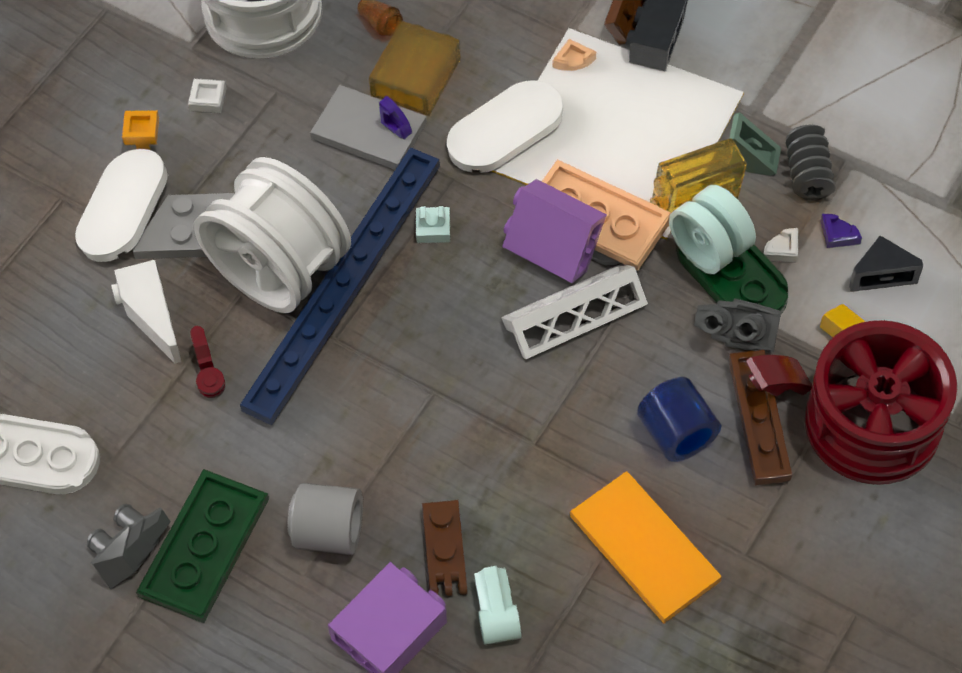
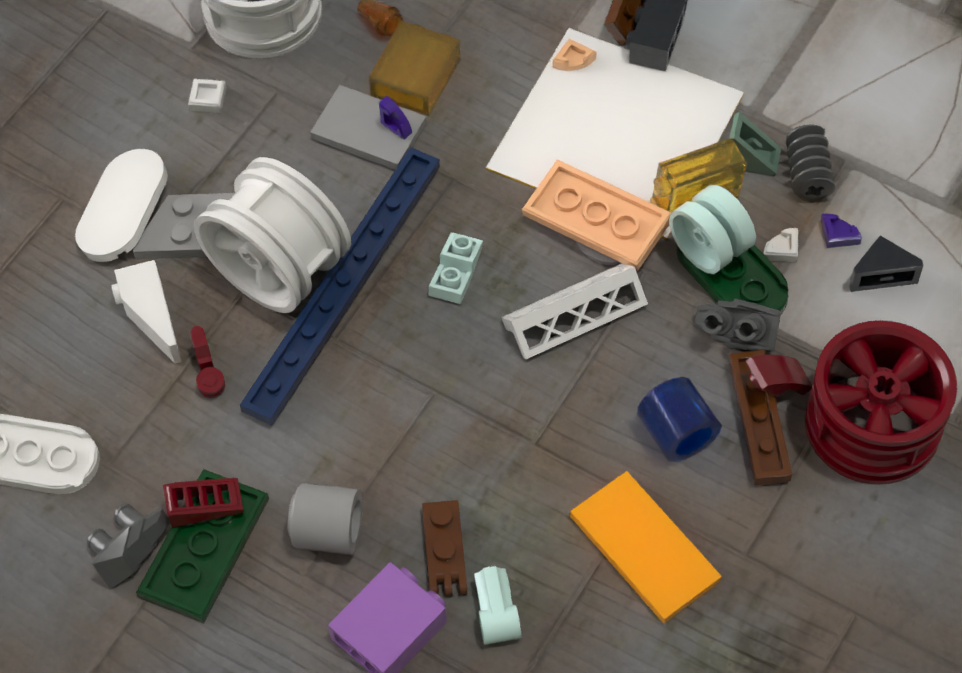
(140, 128): light orange tile -> none
(192, 514): none -> dark red slope
(433, 224): light aqua tile -> none
(456, 268): none -> light aqua slope
(505, 126): white tile -> none
(553, 230): medium lavender brick -> none
(838, 320): yellow slope -> none

